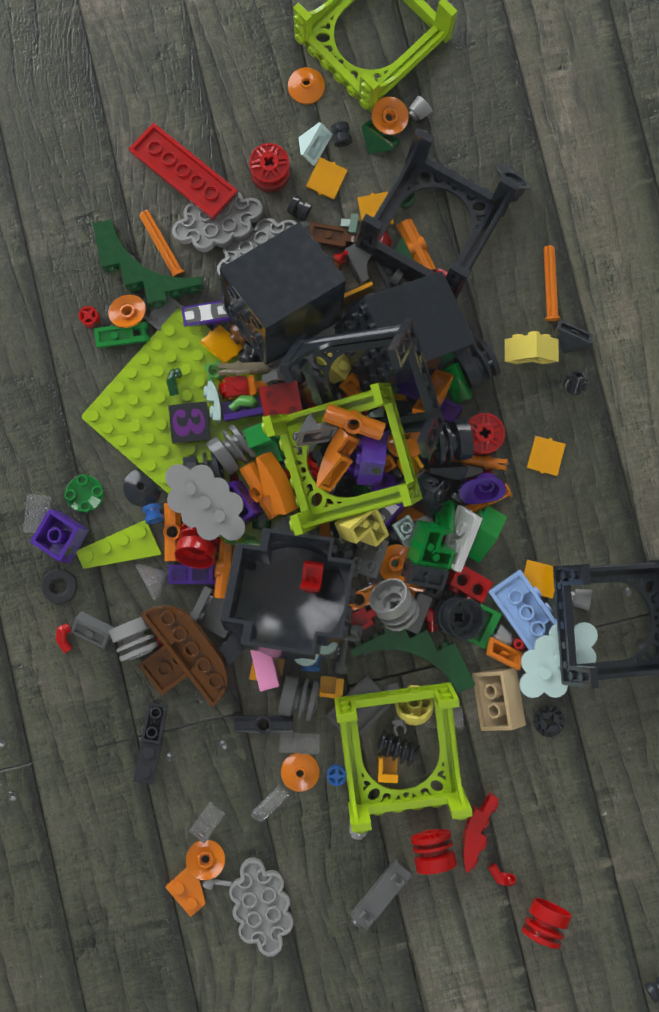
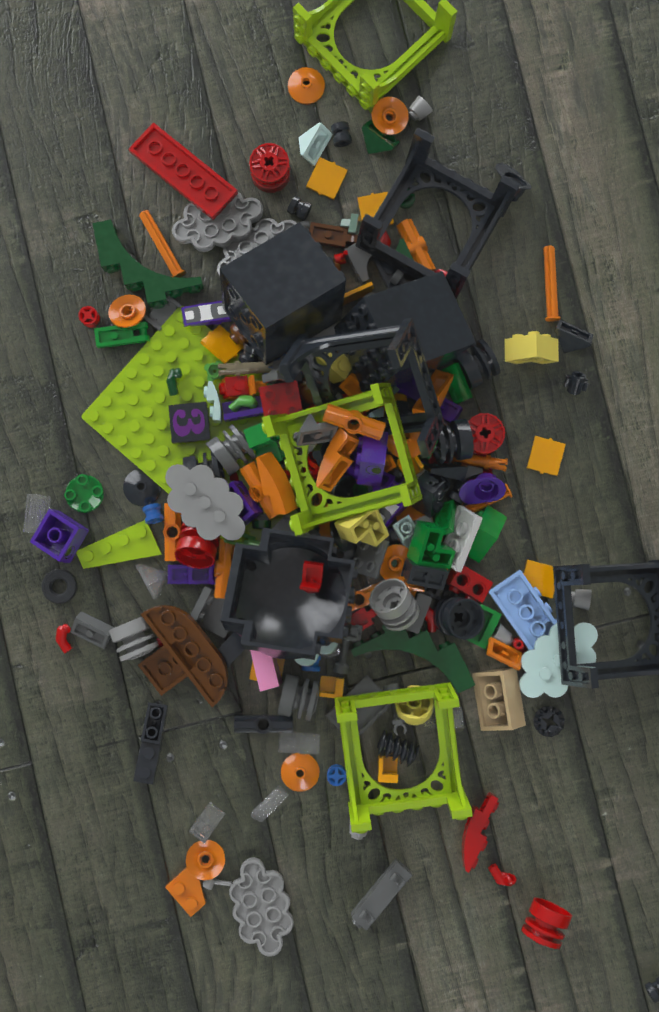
(434, 853): red wheel -> none

